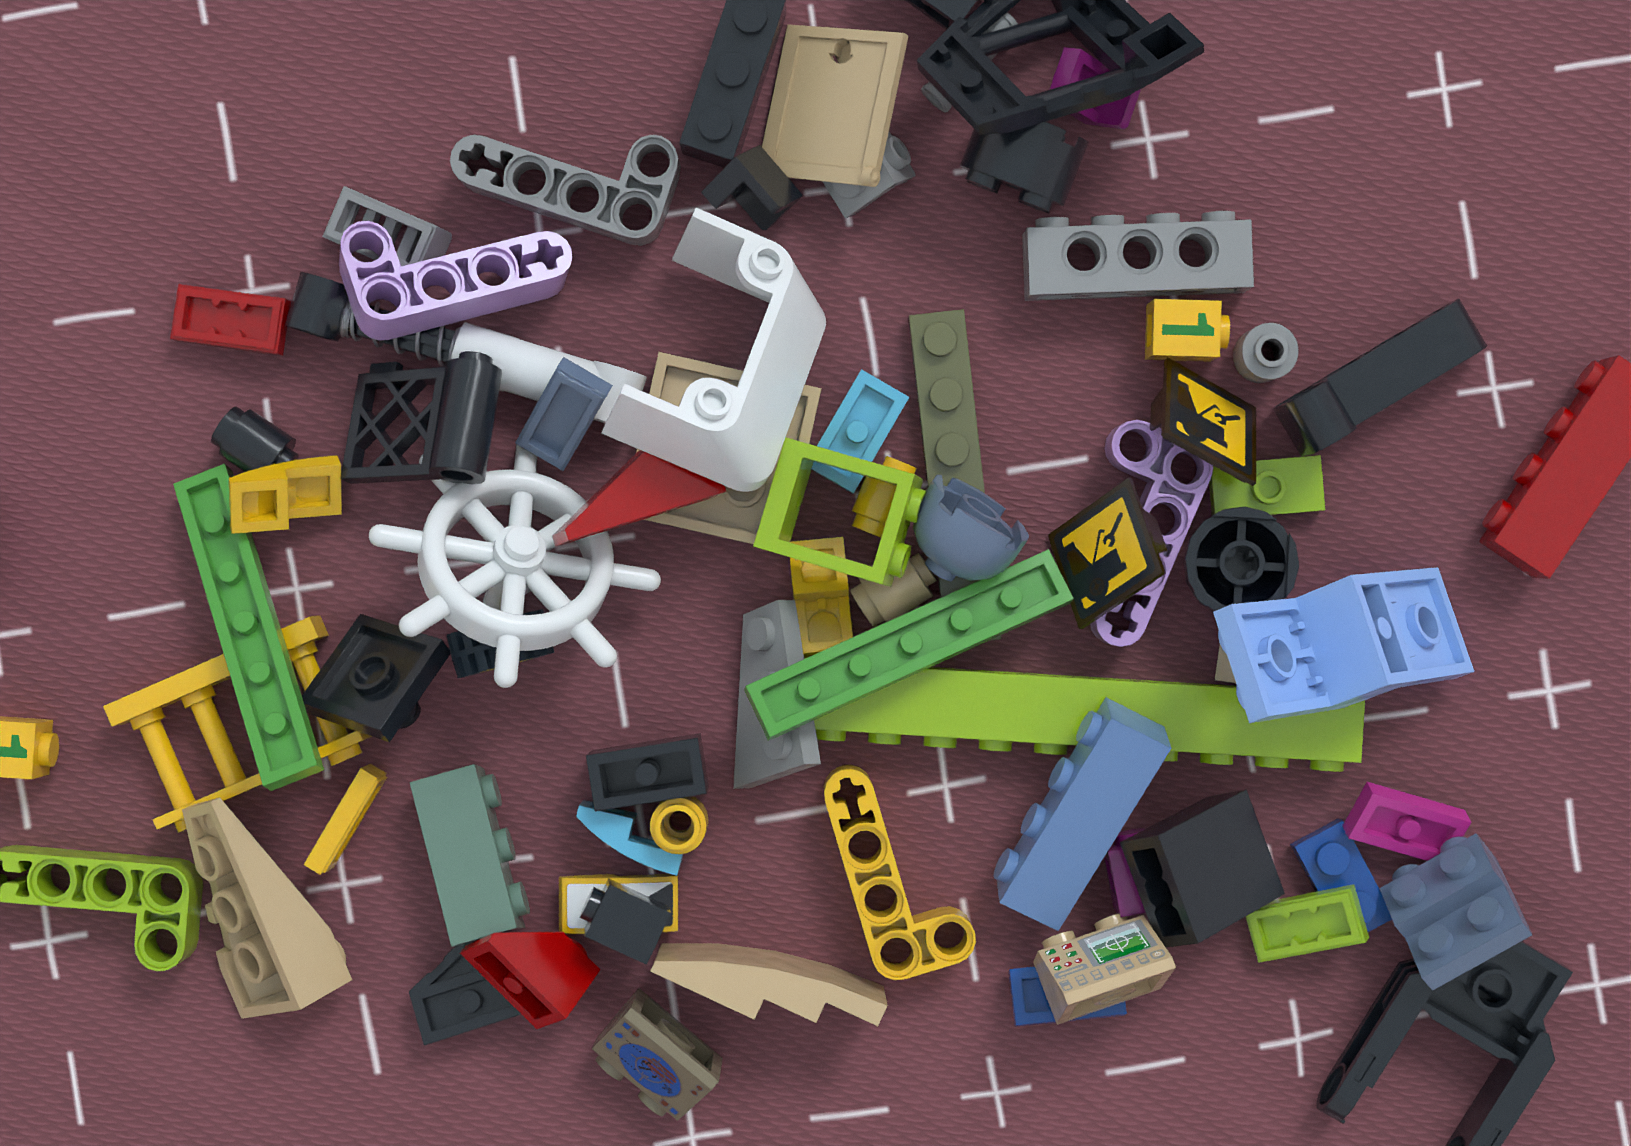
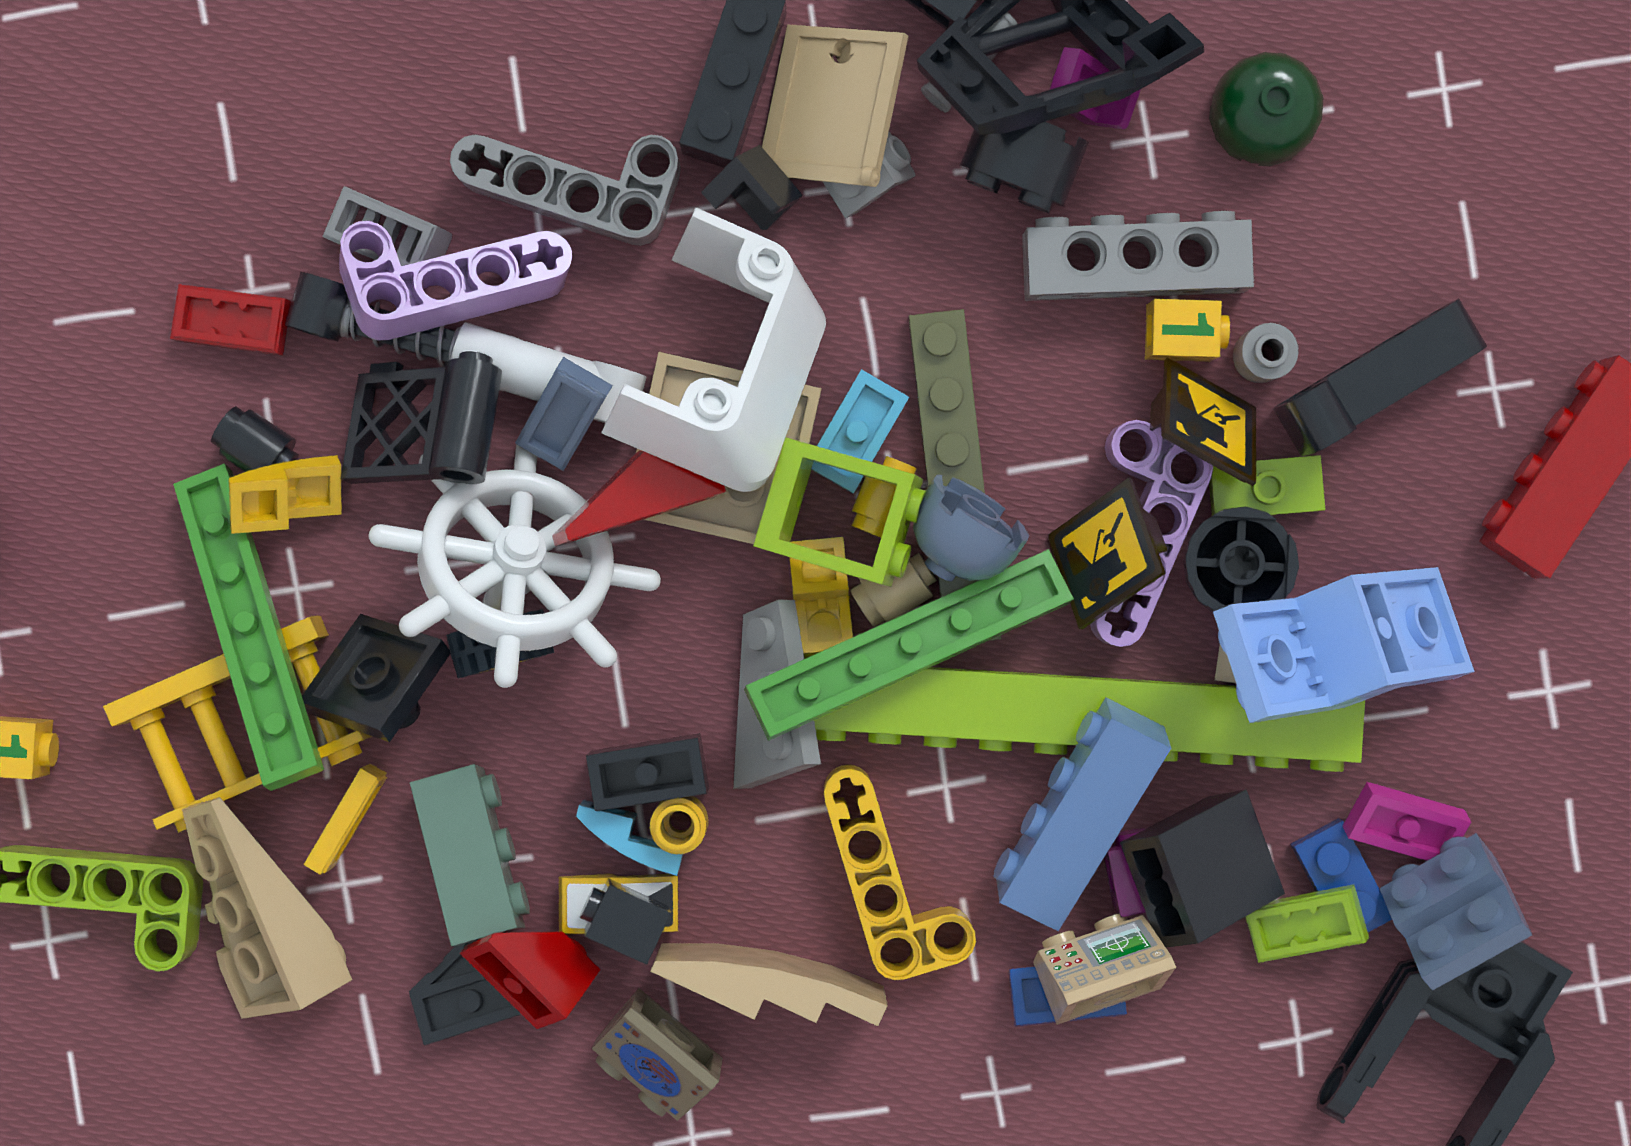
(1266, 109): none -> dark green cylinder

